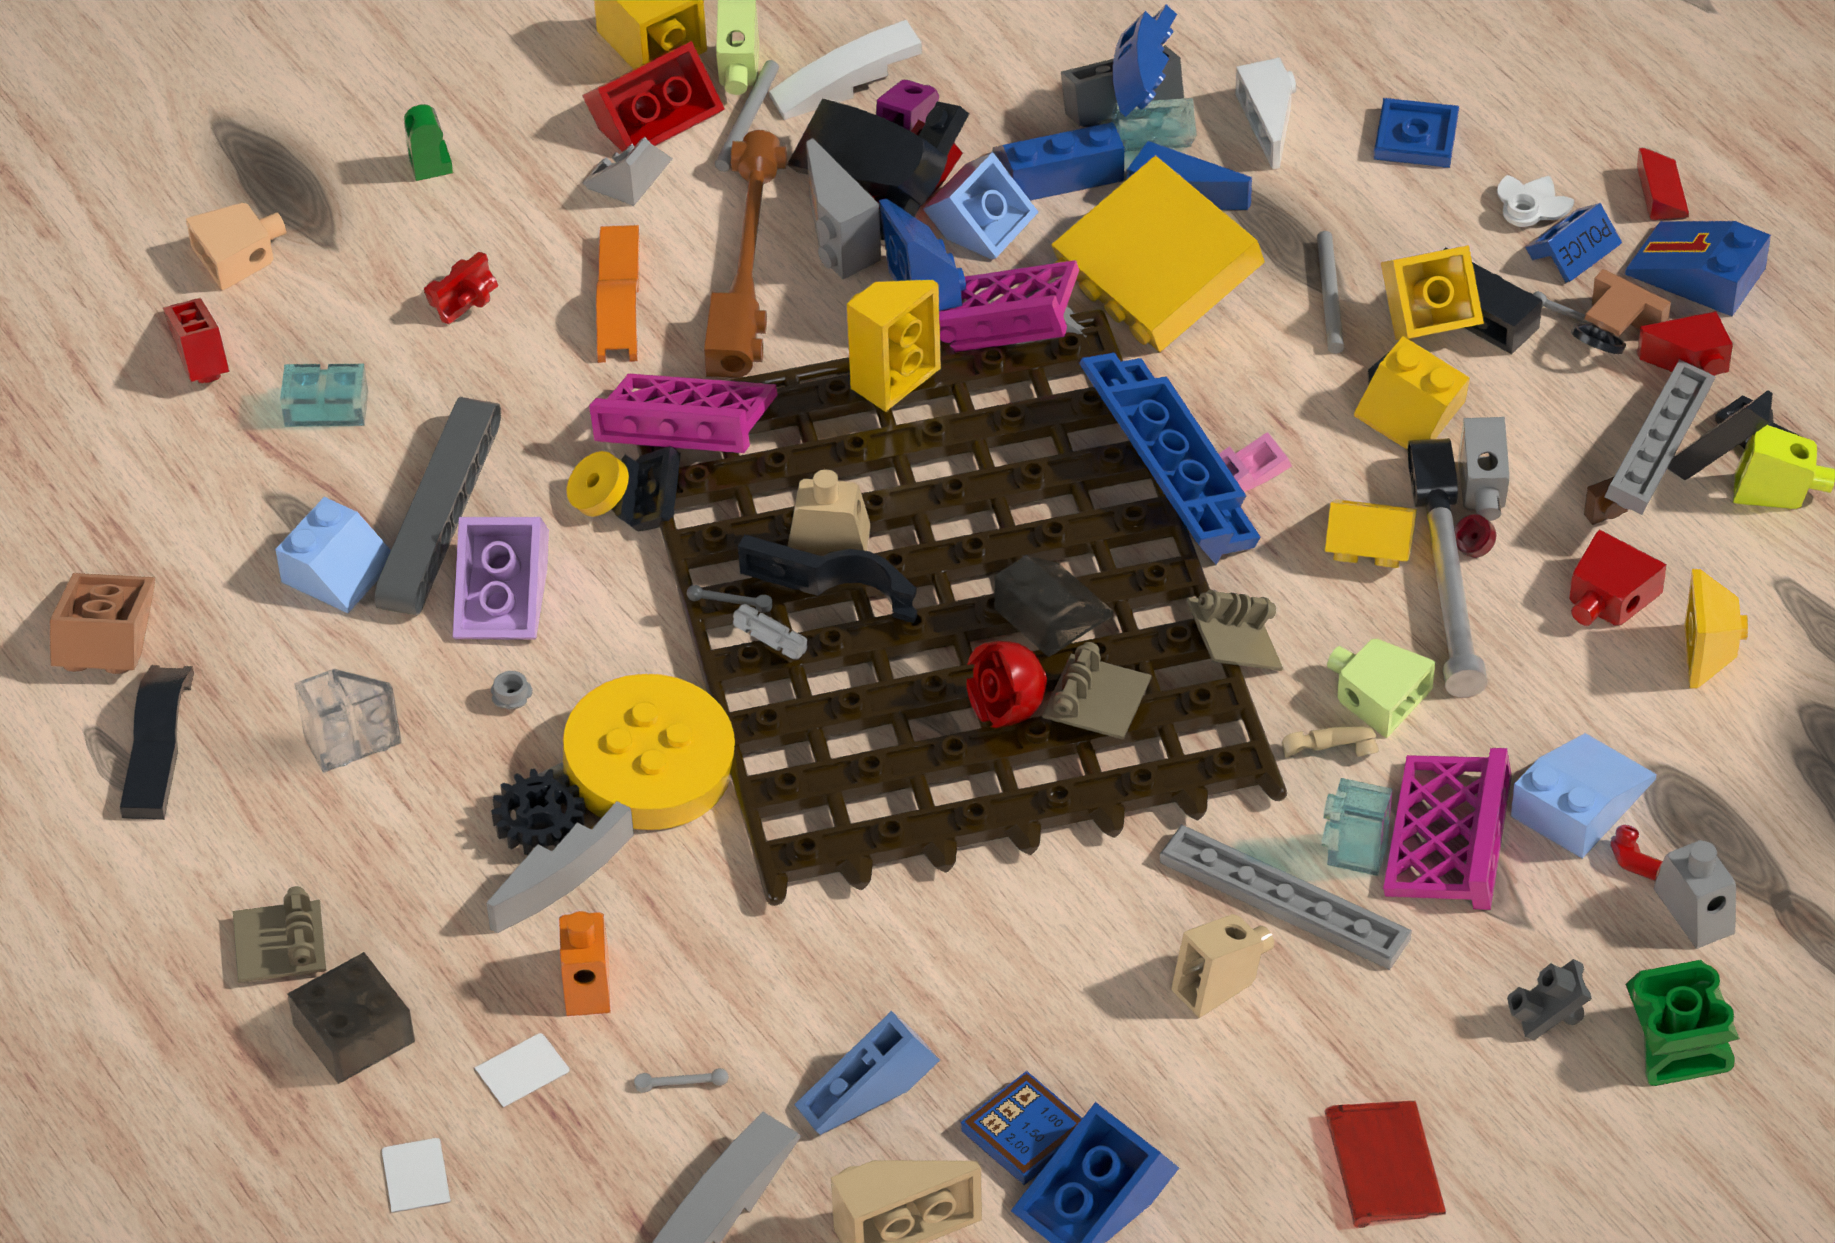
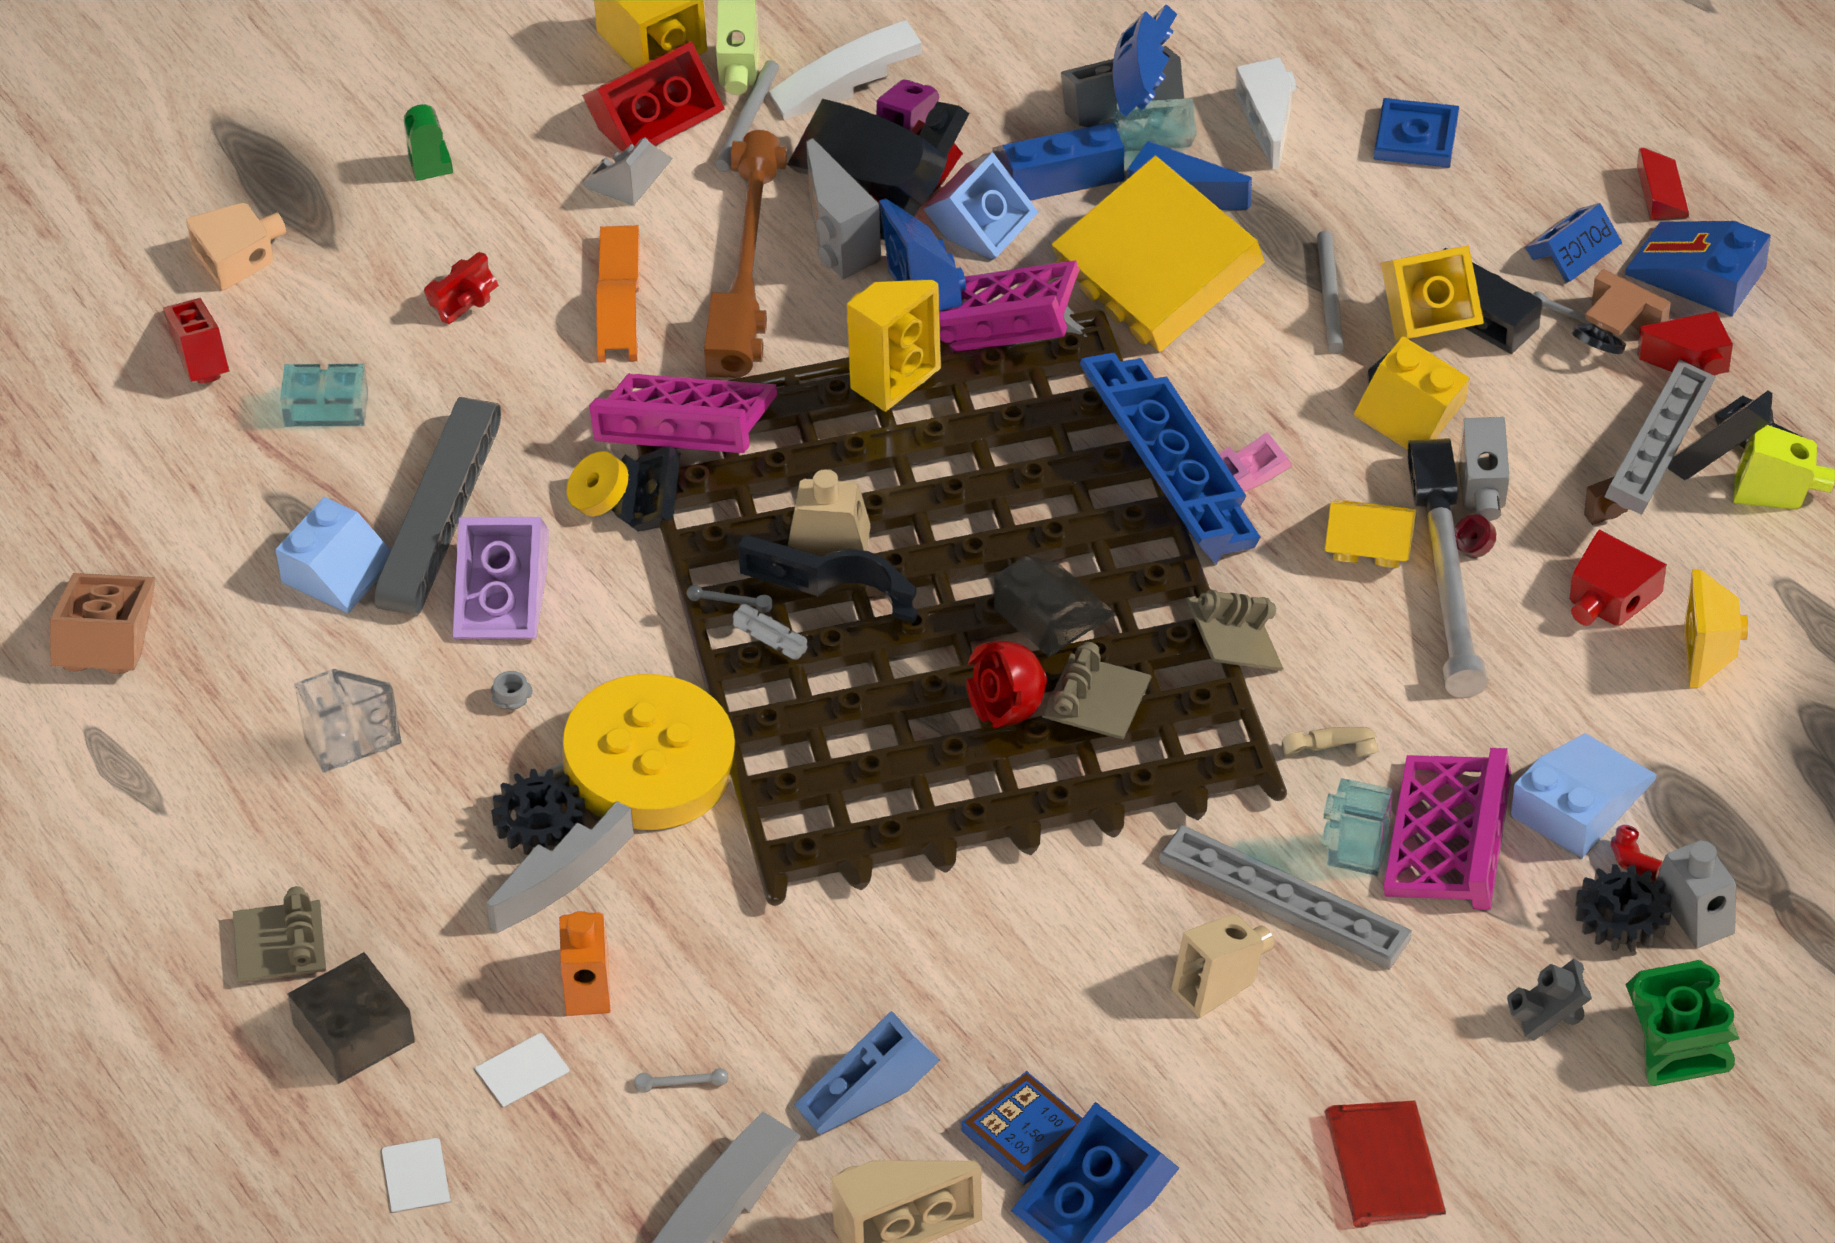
(154, 743): black piece -> none
(1381, 682): yellowish green torso -> none
(1532, 201): white plate -> none
(1645, 910): none -> black gear

